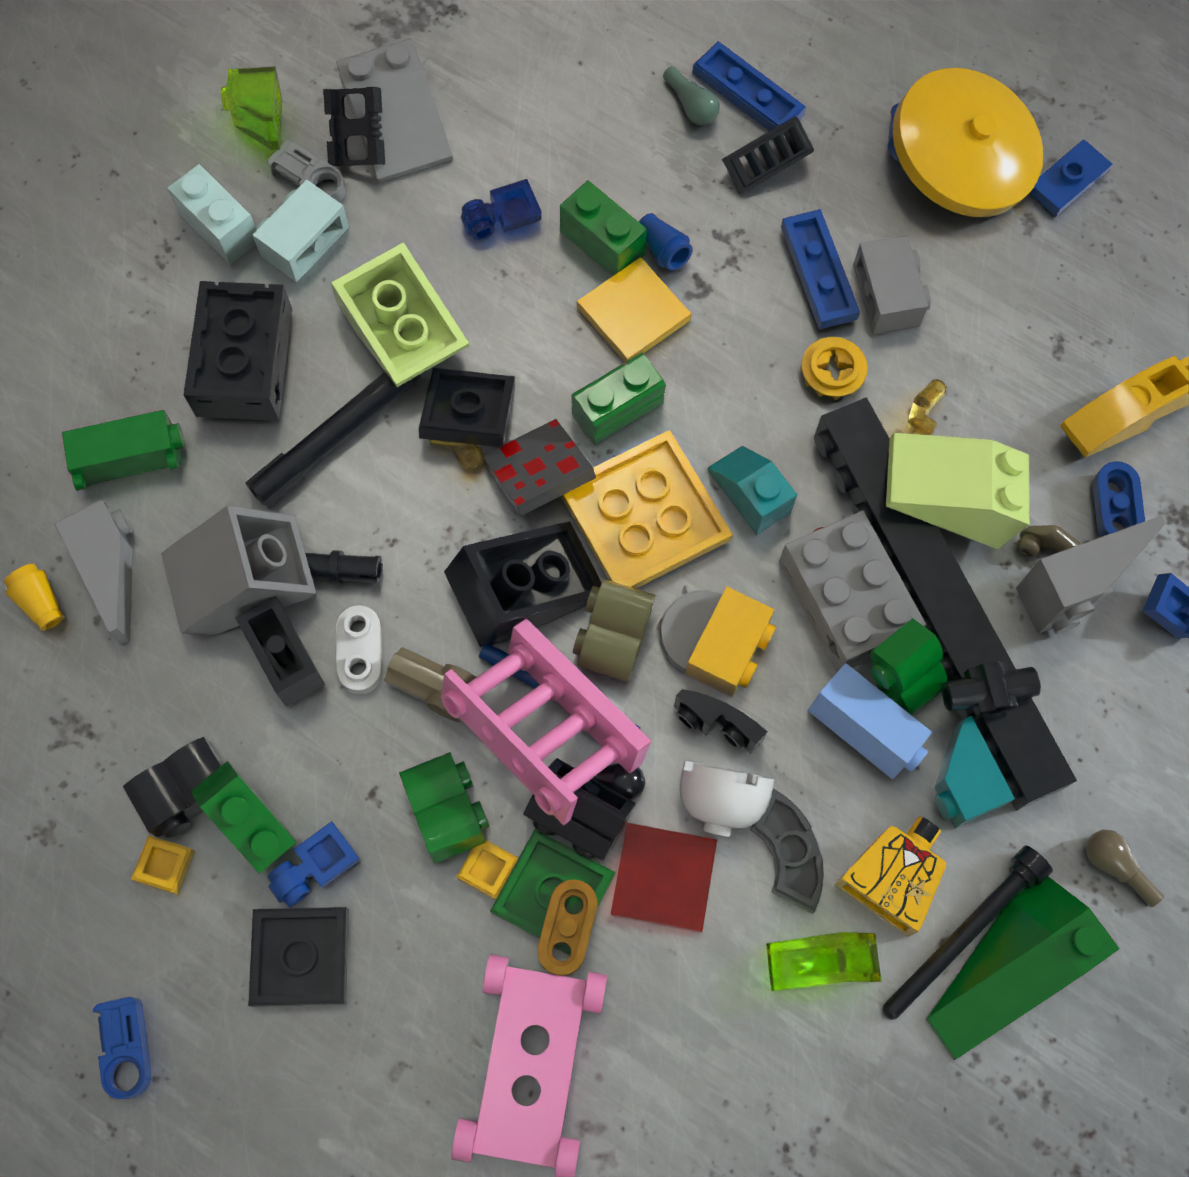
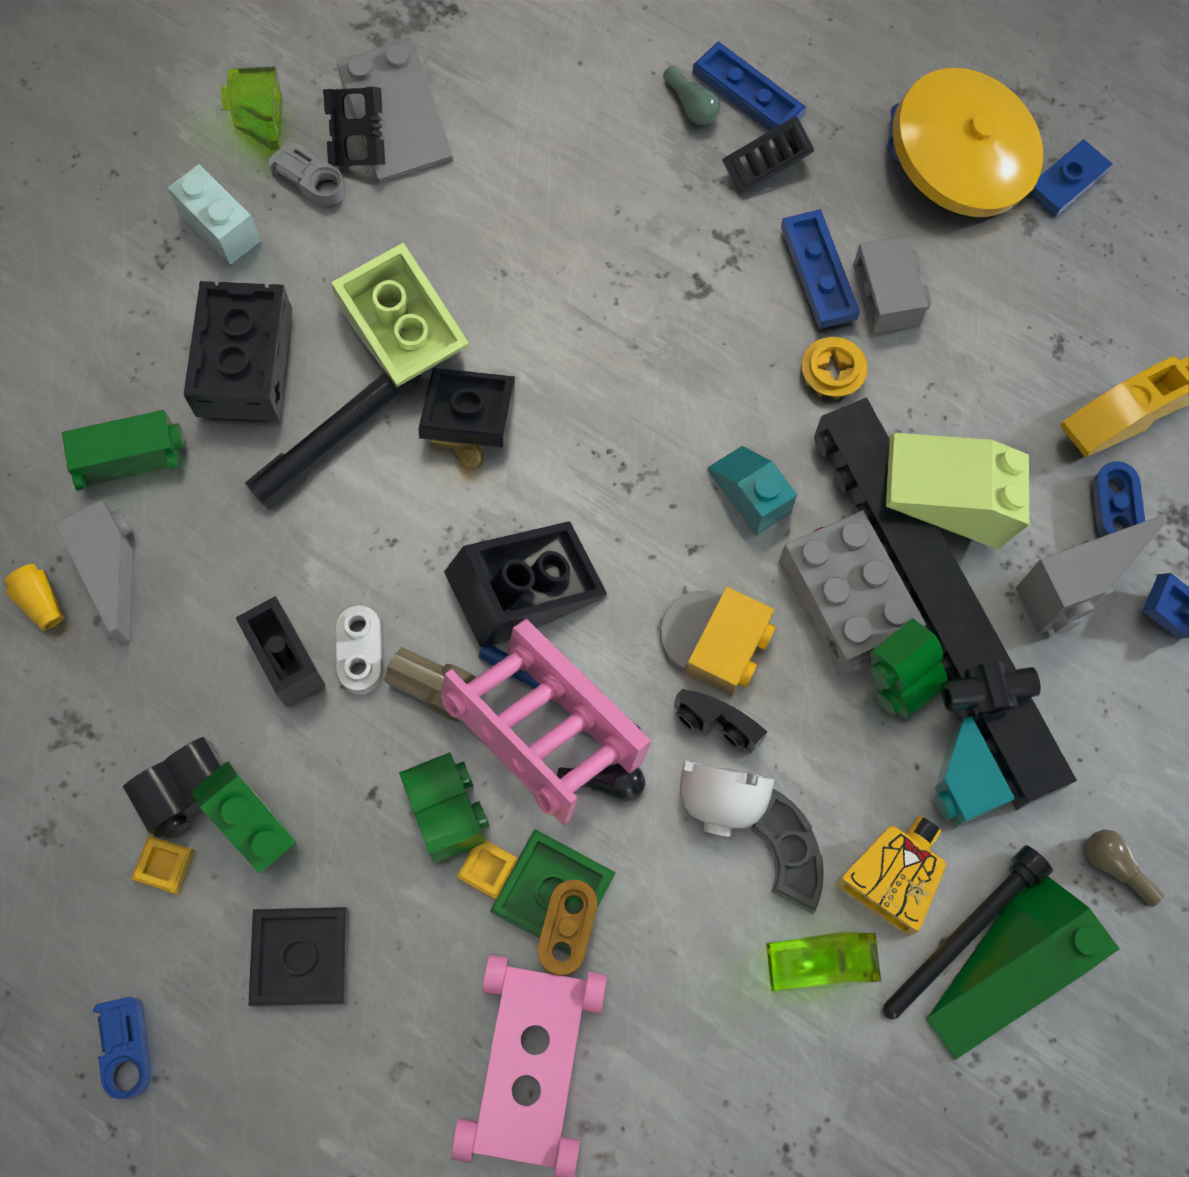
(234, 566): light grey slope -> none
(301, 230): light aqua brick -> none
(322, 856): blue plate -> none
(340, 567): black pin -> none
(510, 204): clear blue plate -> none
(538, 467): dark grey tile -> none
(595, 821): black brick -> none
(602, 228): green brick -> none
(614, 629): olive brick -> none
(618, 398): green brick -> none
(633, 310): yellow tile -> none
(646, 513): yellow plate -> none
(664, 877): clear red tile -> none
(666, 243): blue cone -> none
(871, 722): light blue brick -> none
(922, 405): clear yellow arm -> none
(1044, 536): dark tan arm -> none

